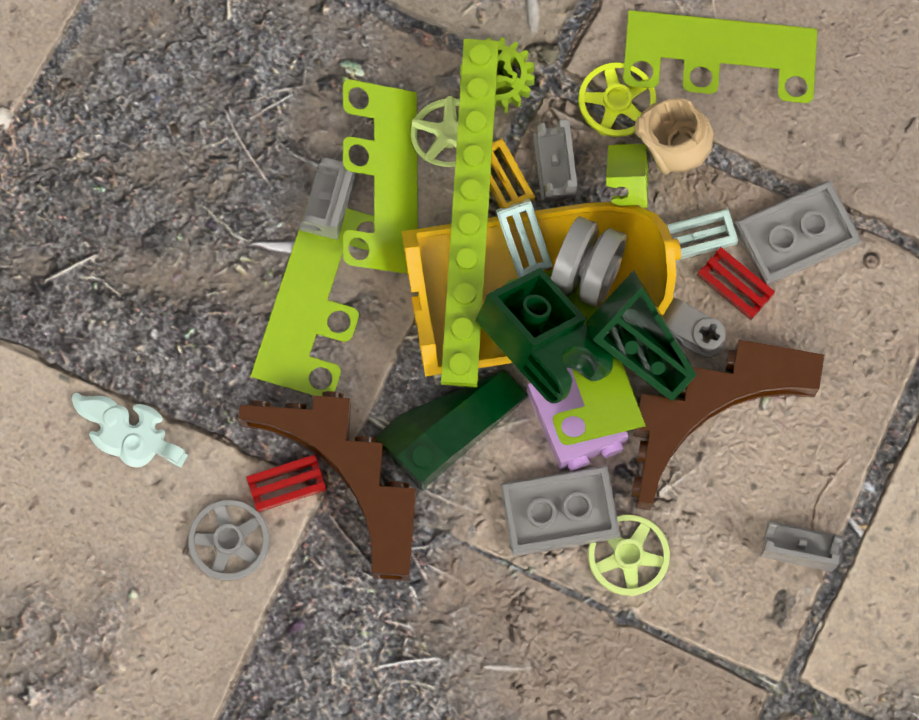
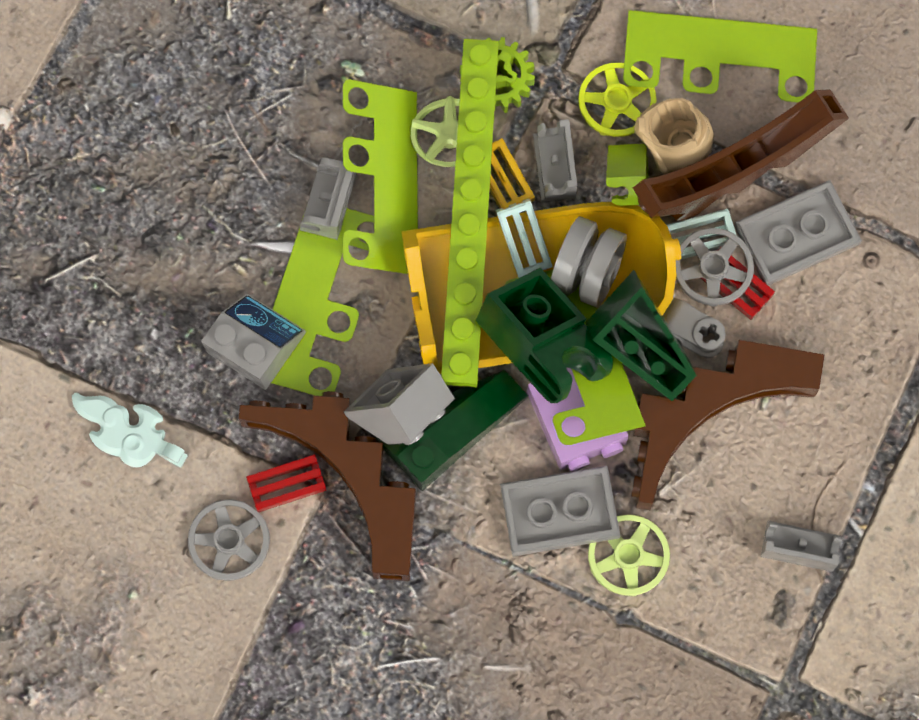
(252, 340): none -> light grey slope
(401, 403): none -> light grey slope
(714, 267): none -> light grey wheel
(731, 170): none -> reddish brown arch

